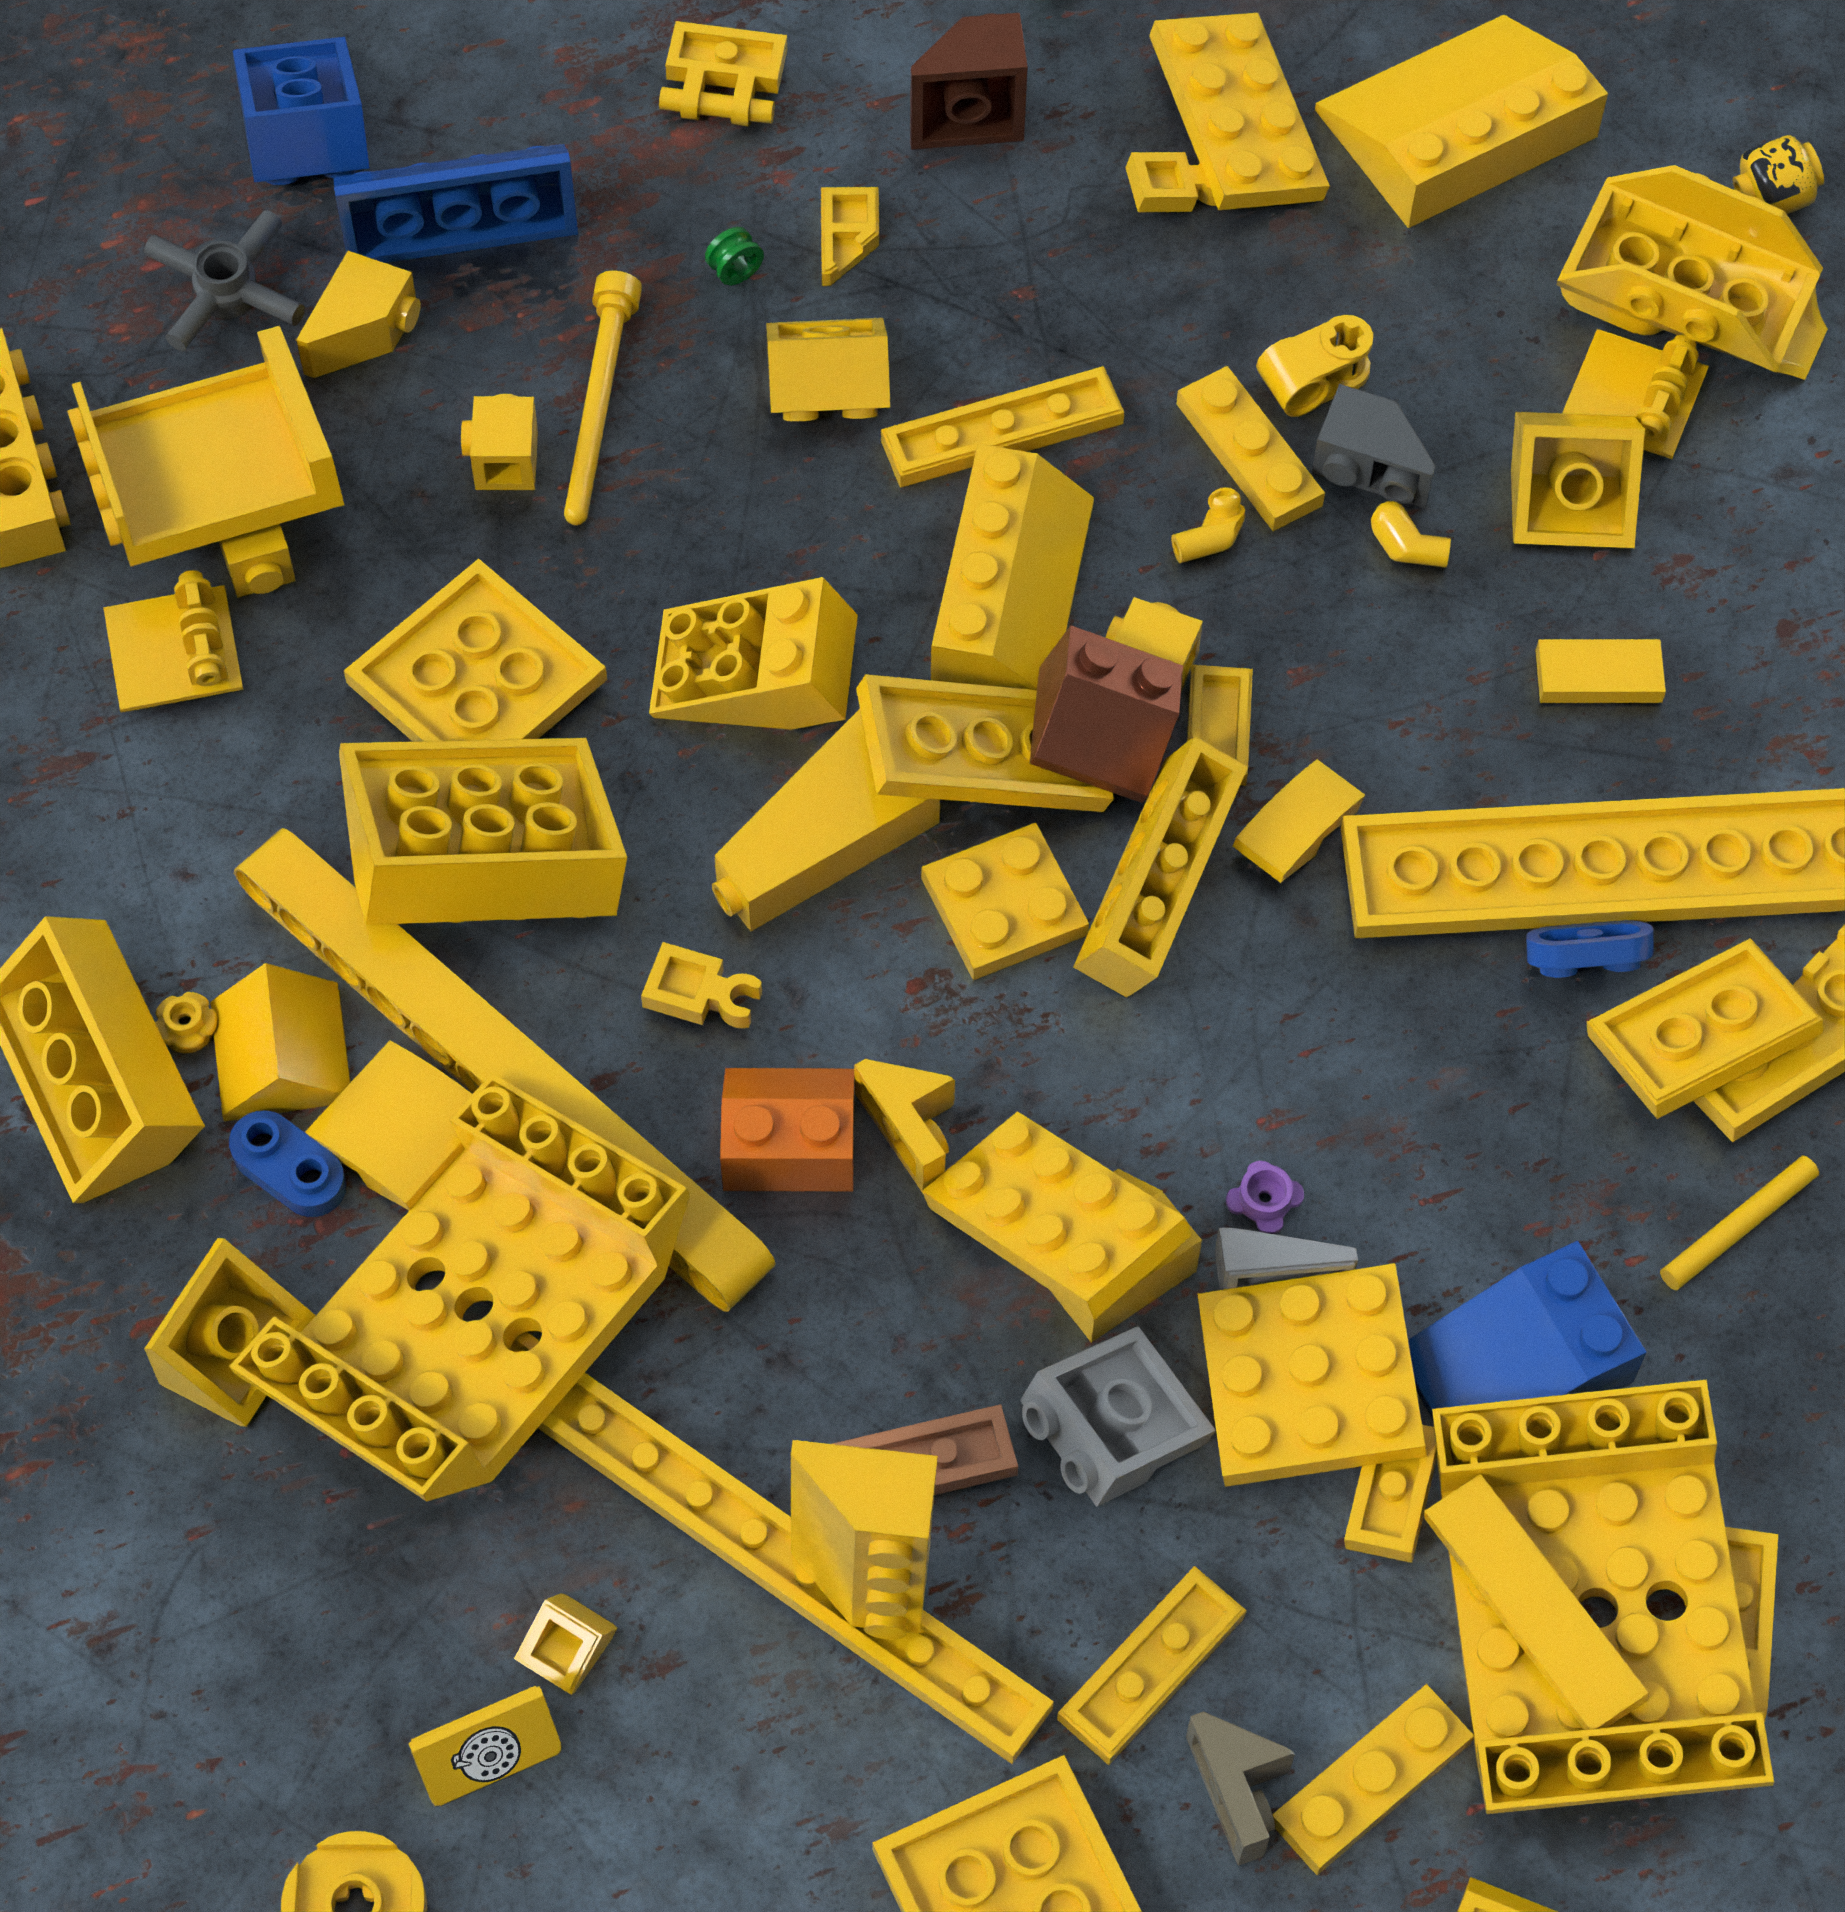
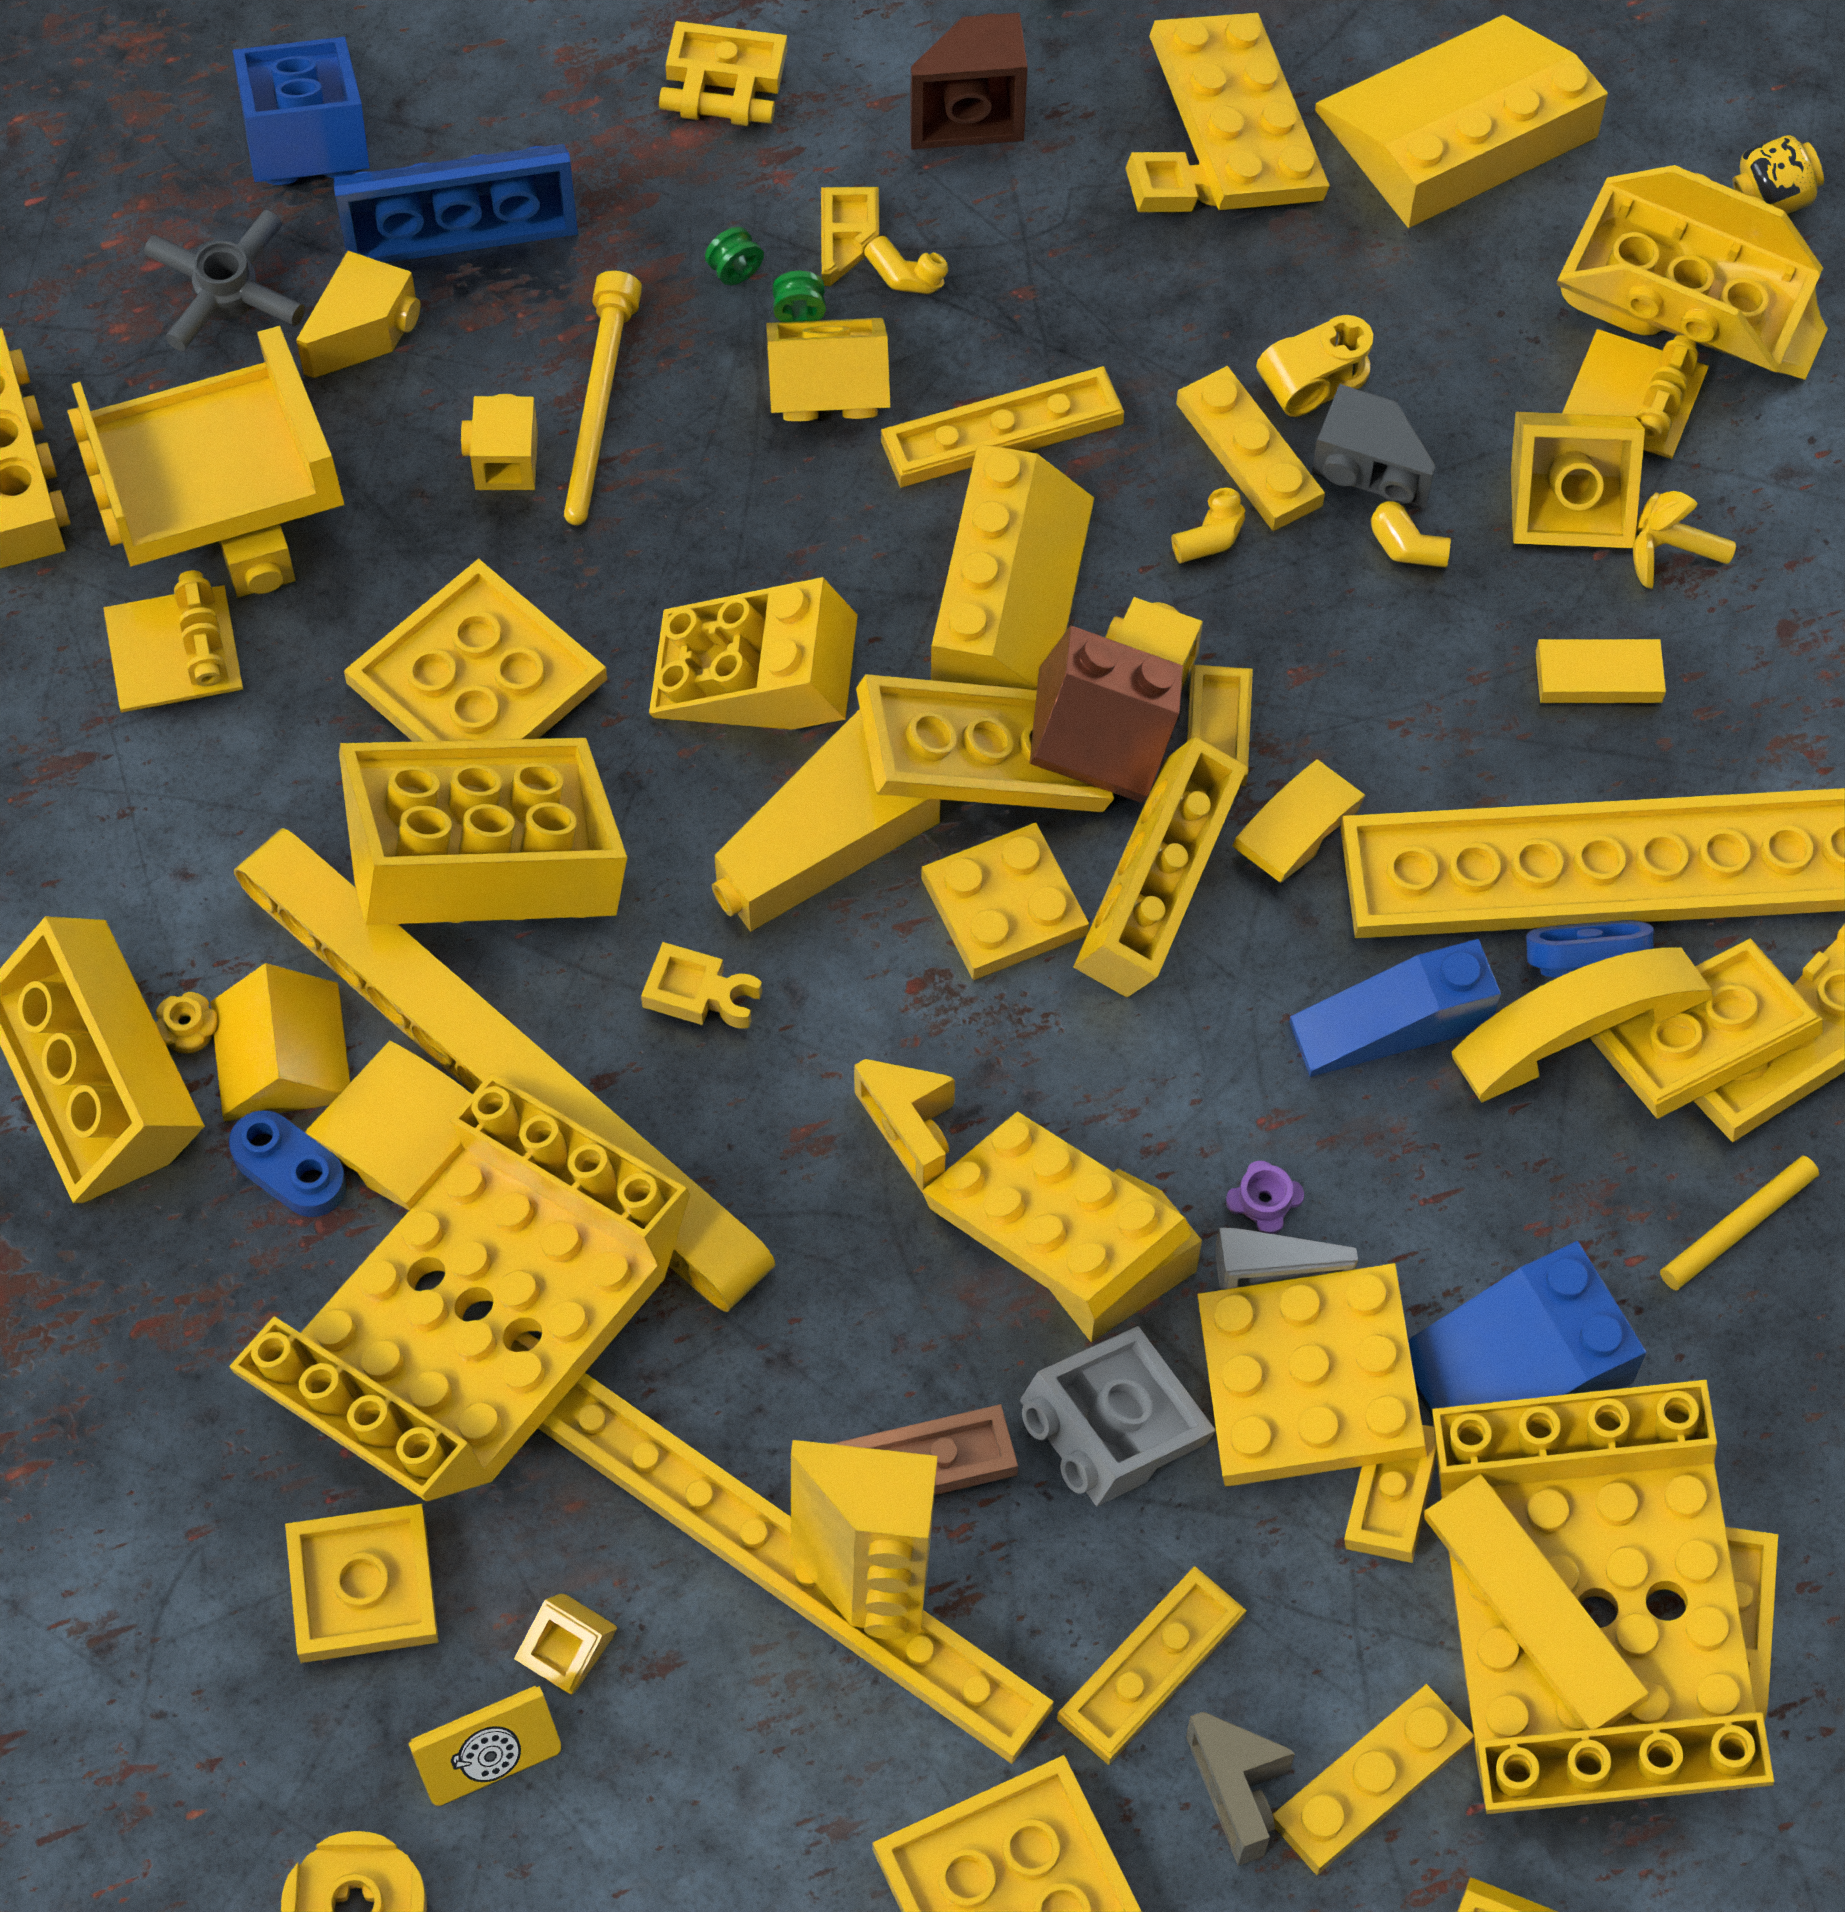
(213, 1324): yellow slope -> none
(361, 1583): none -> yellow plate
(787, 1129): orange slope -> none
(798, 297): none -> green bush
(903, 275): none -> yellow arm
(1399, 1009): none -> blue slope
(1573, 1008): none -> yellow slope
(1660, 525): none -> yellow plant

